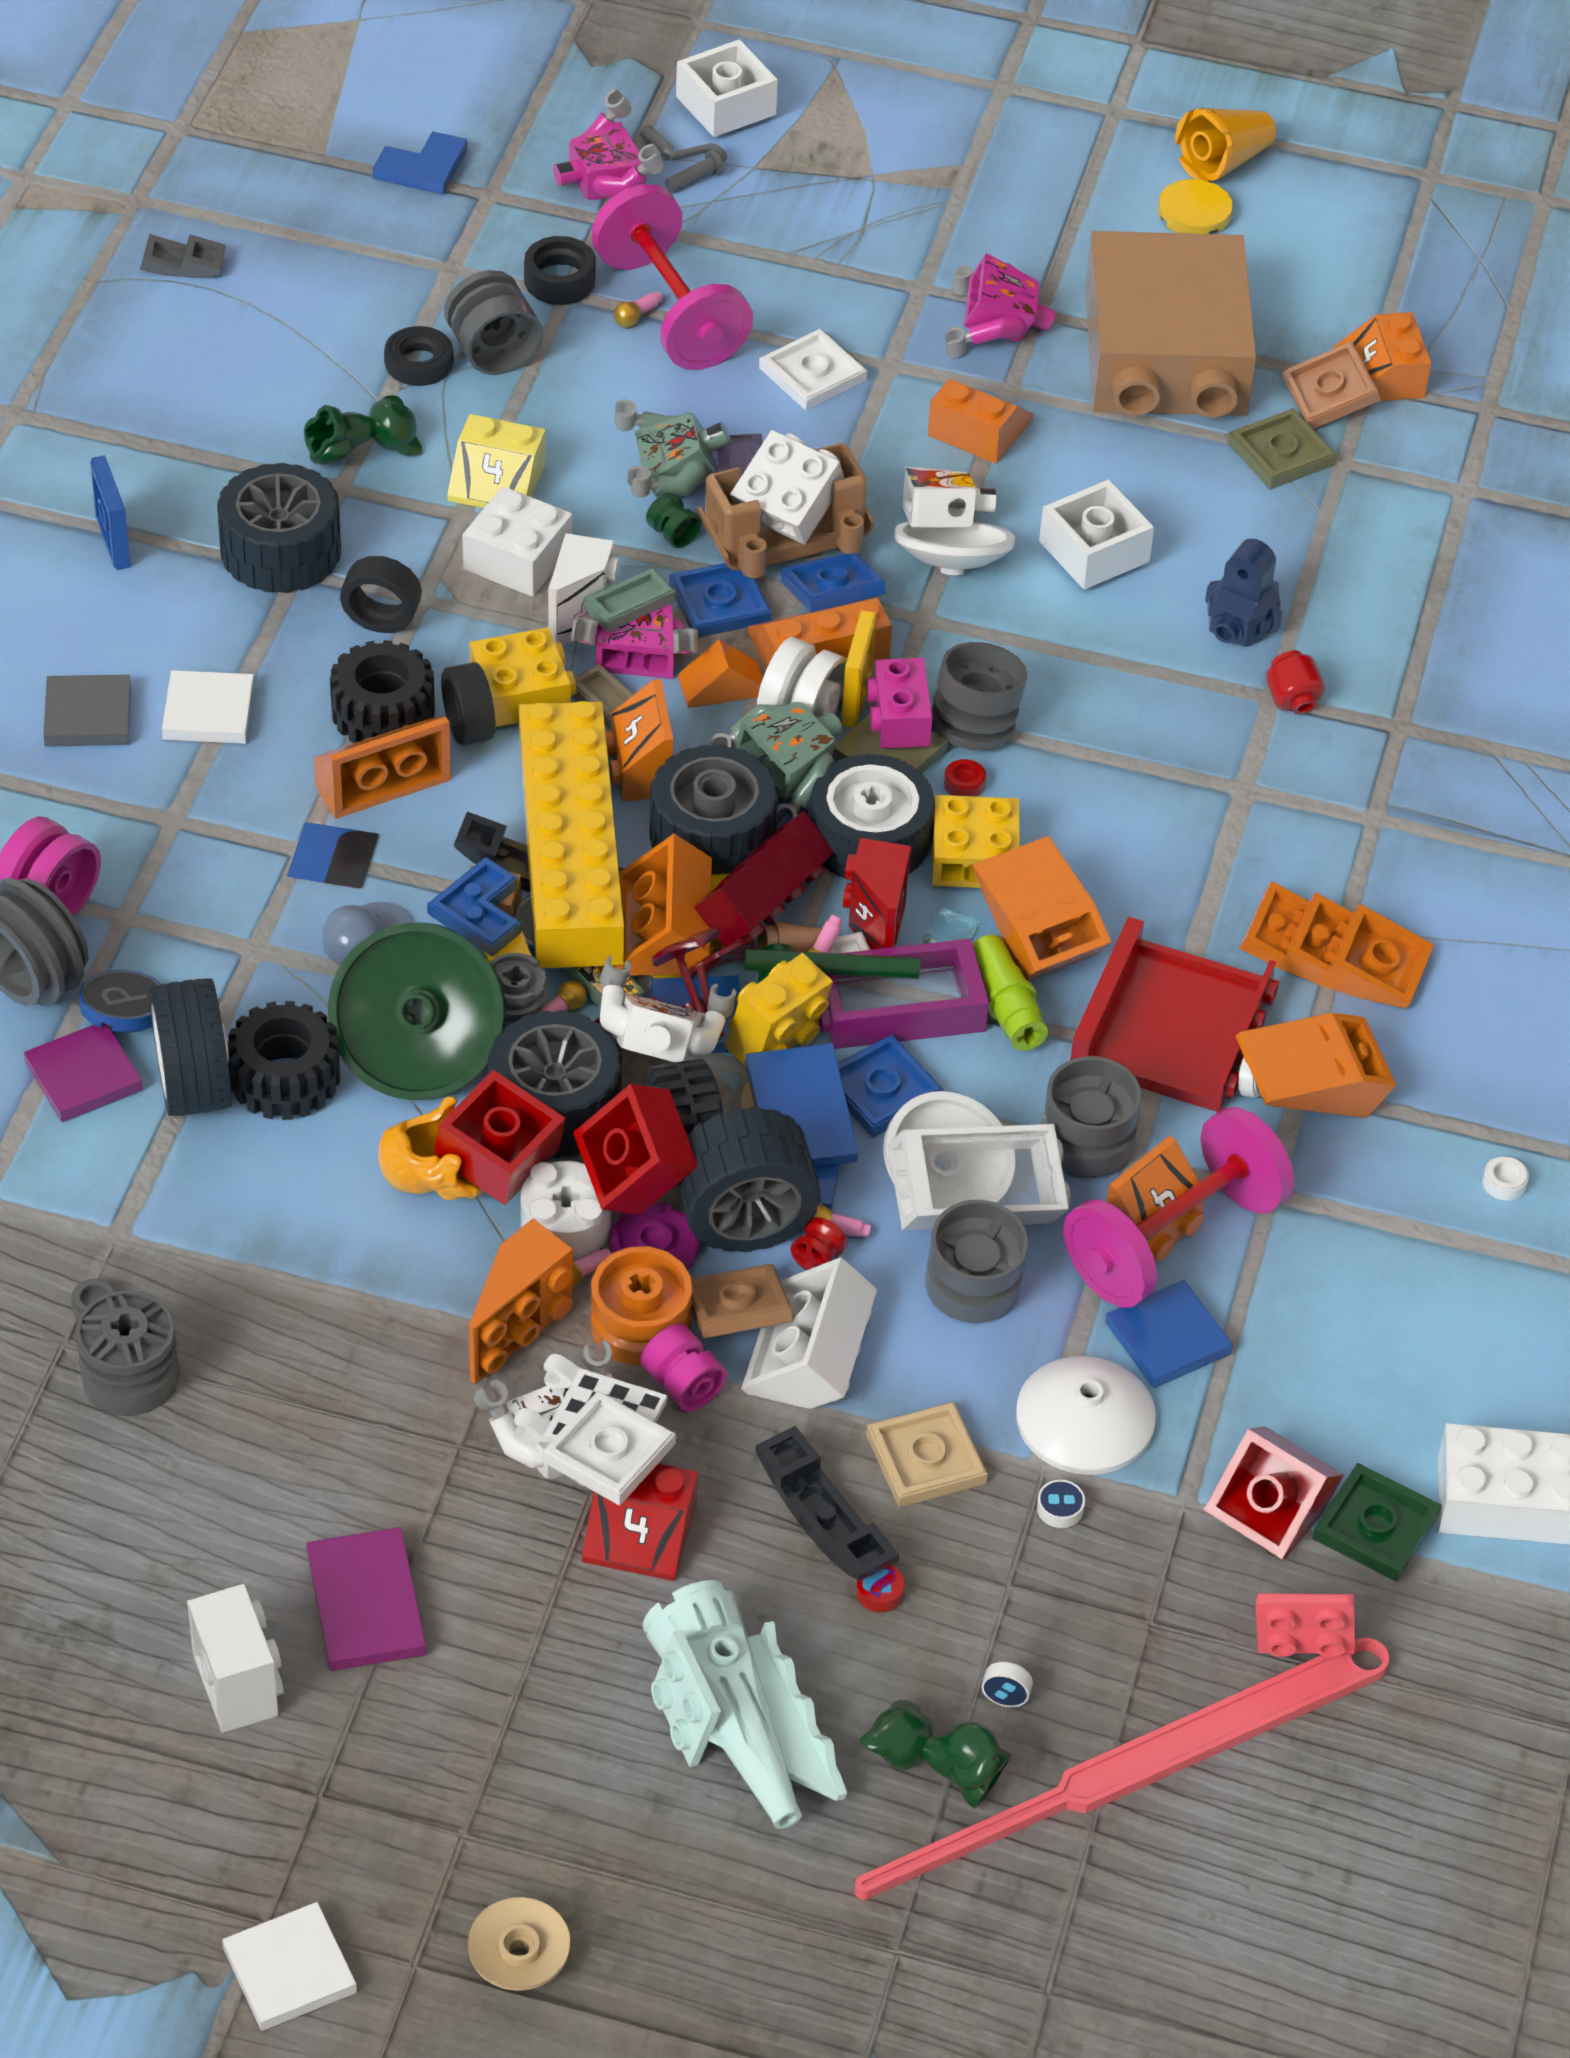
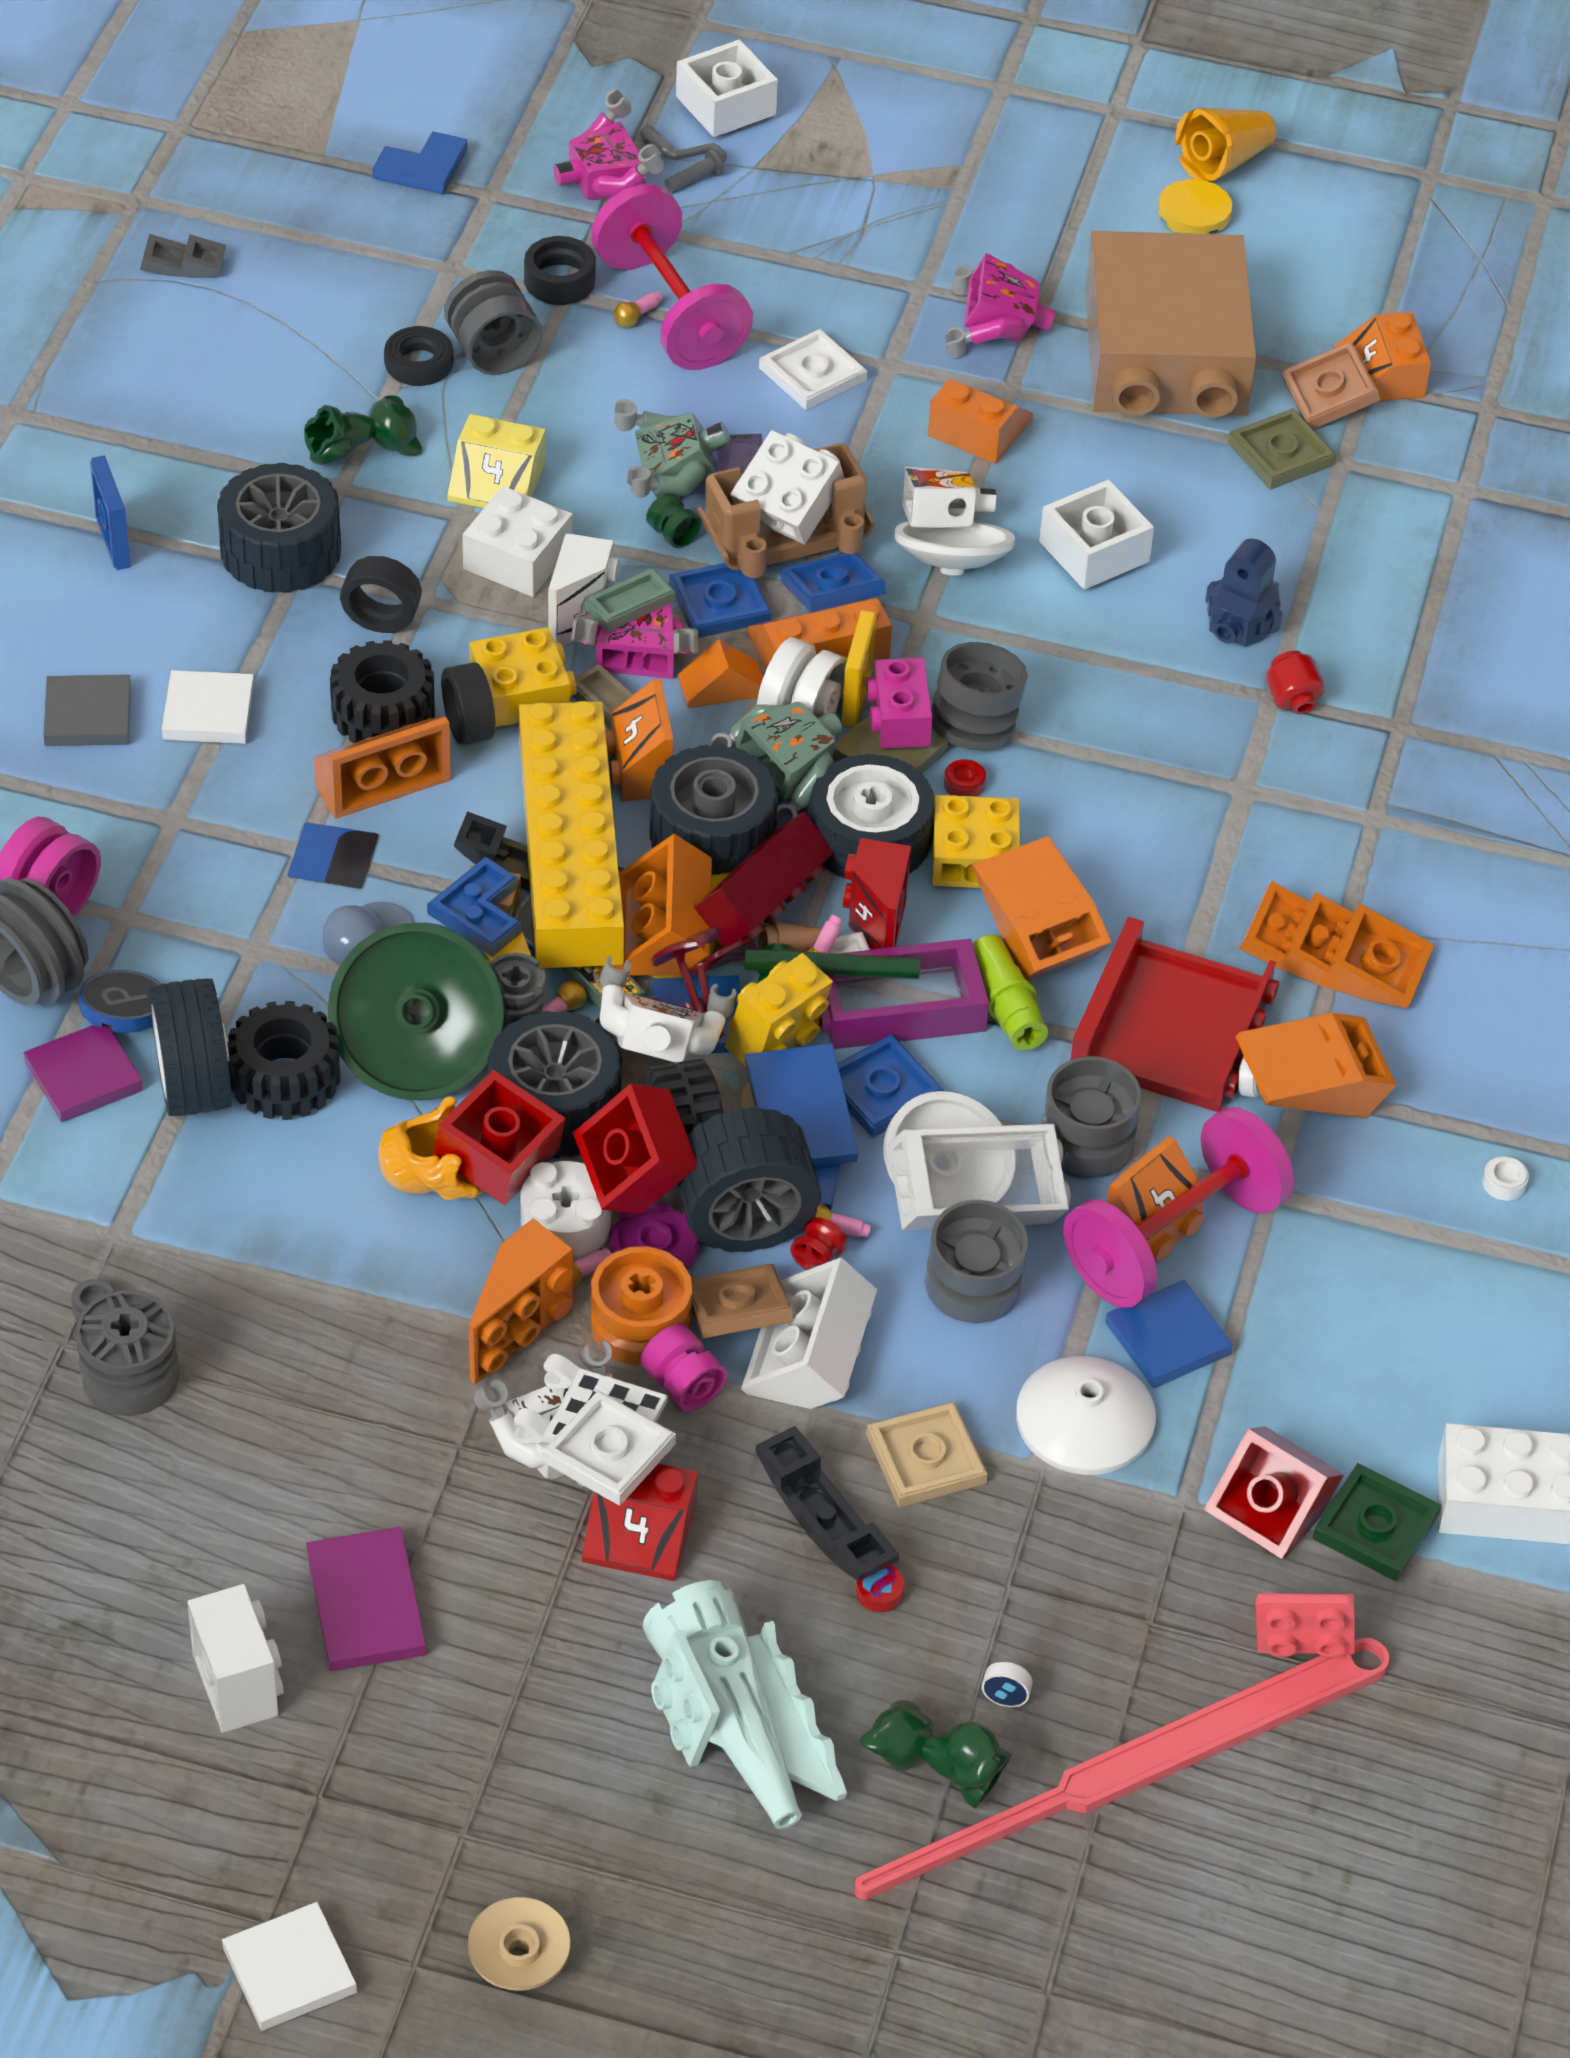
(950, 926): clear light blue tile -> none
(1060, 1503): tile -> none

